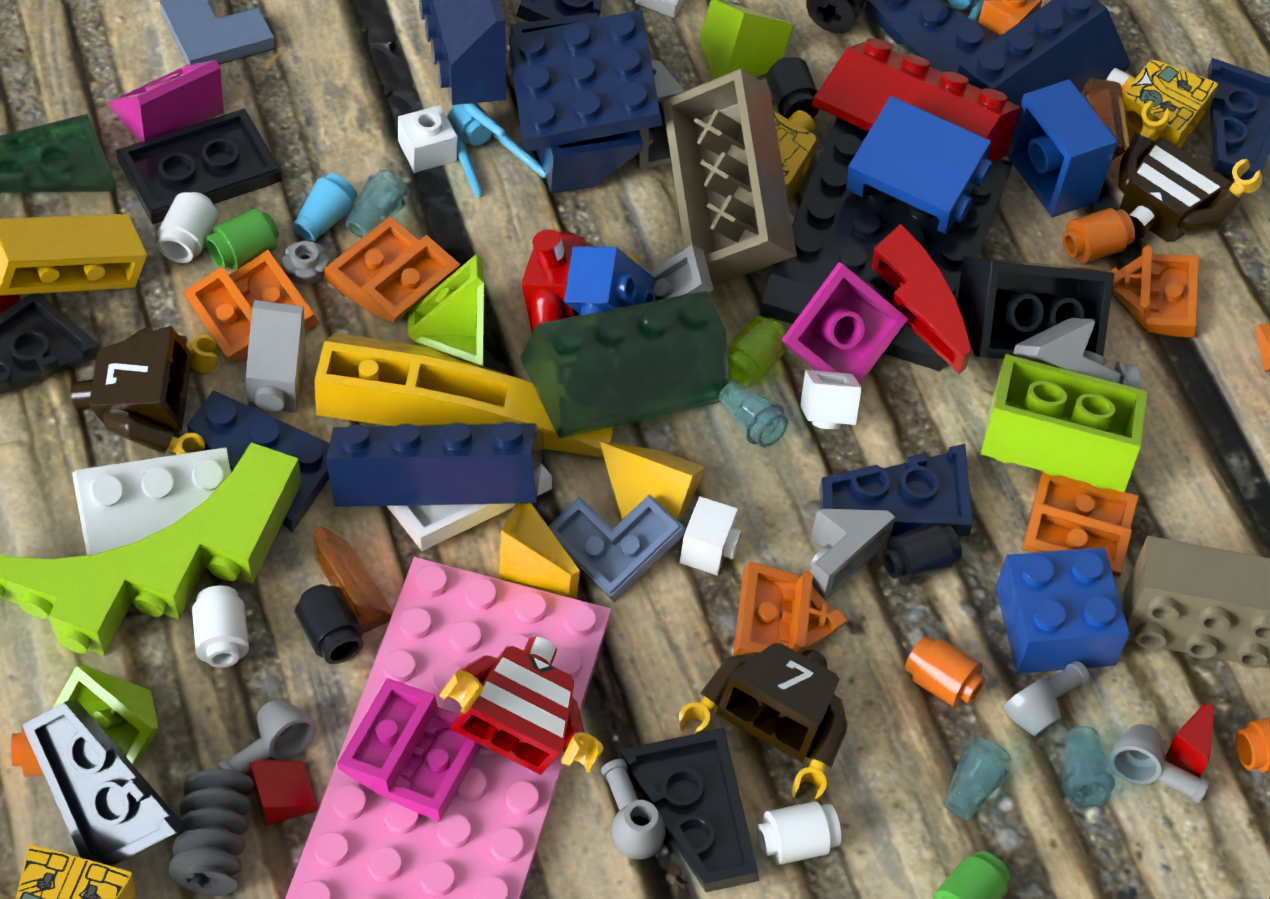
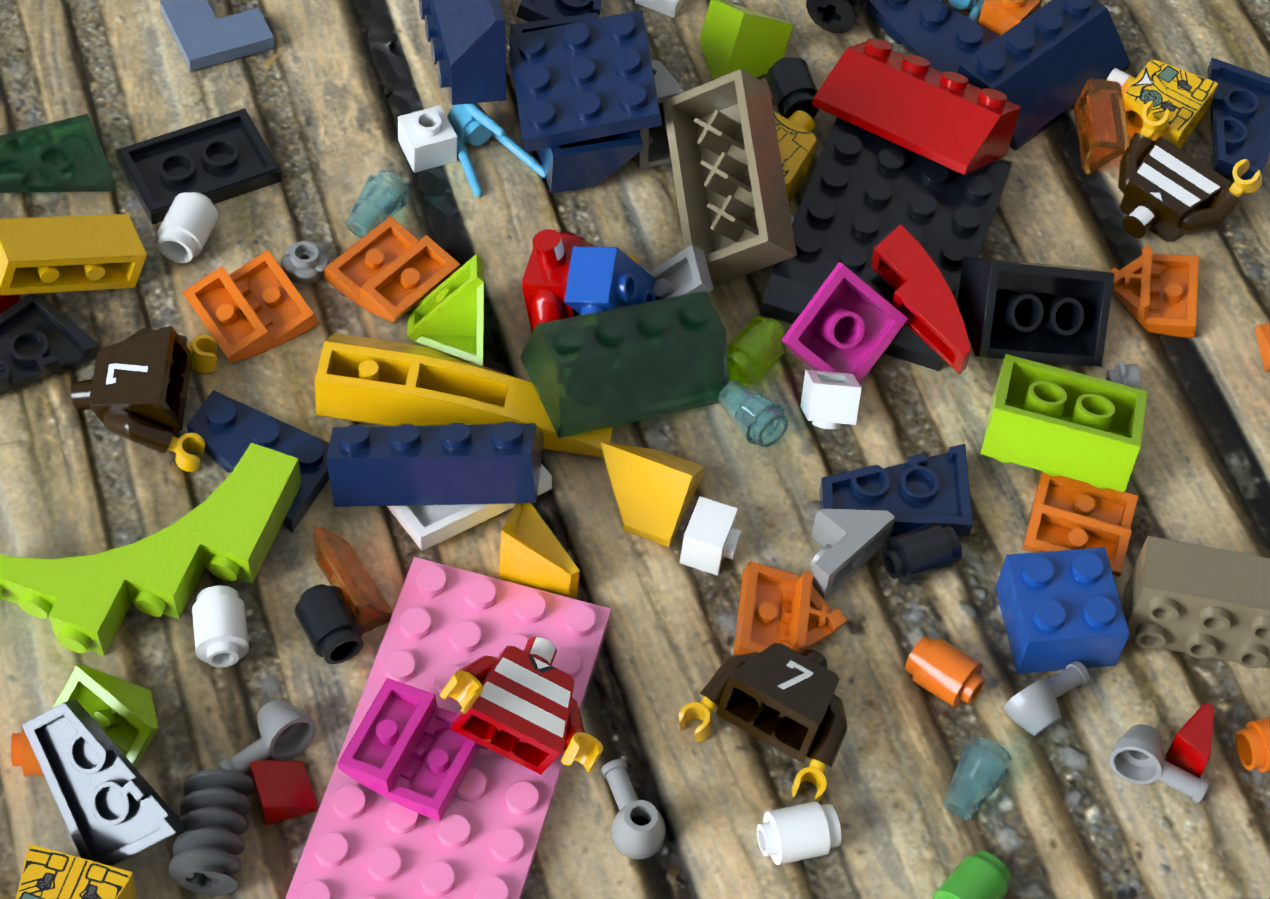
(144, 496): white wing -> none
(172, 101): dark pink slope -> none
(241, 239): bright green brick -> none
(276, 356): light grey slope -> none
(325, 206): medium azure cone -> none
(617, 555): sand blue tile -> none
(700, 803): black wing -> none
(921, 162): blue panel -> none
(1061, 148): blue brick -> none
(1065, 348): light grey slope -> none
(1086, 769): clear light blue cone -> none
(1098, 235): orange brick -> none

